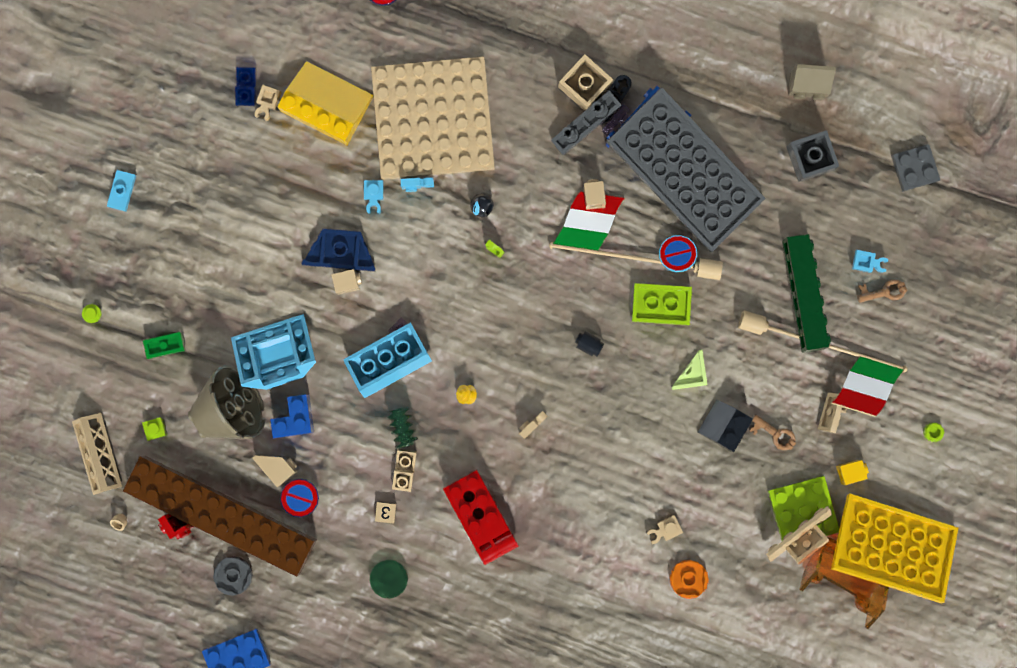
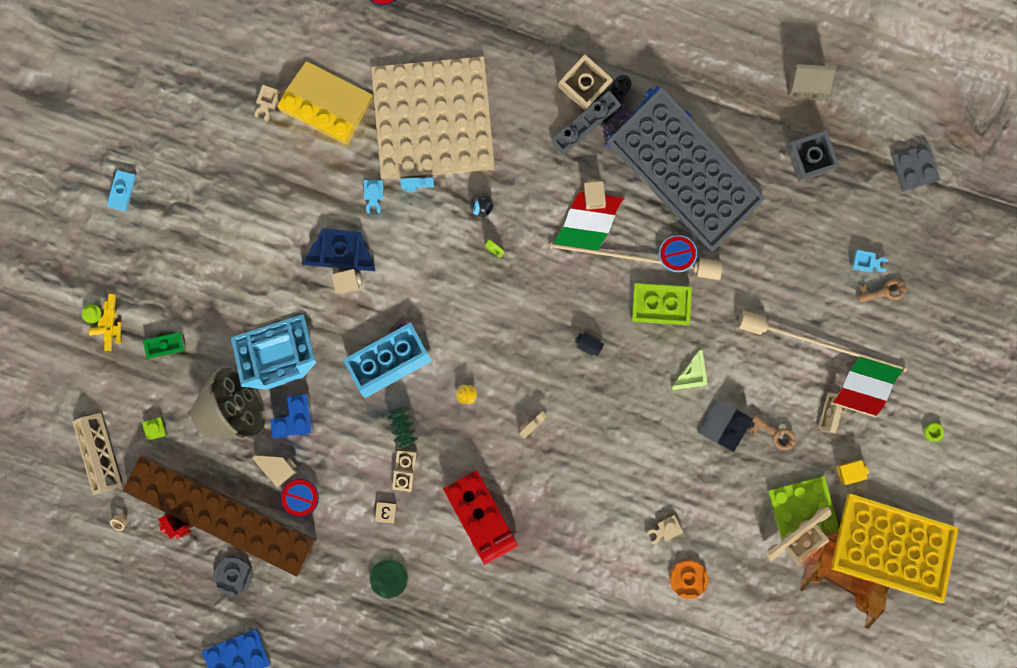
(107, 326): none -> yellow piece
(245, 86): clear blue slope -> none
(805, 293): dark green brick -> none

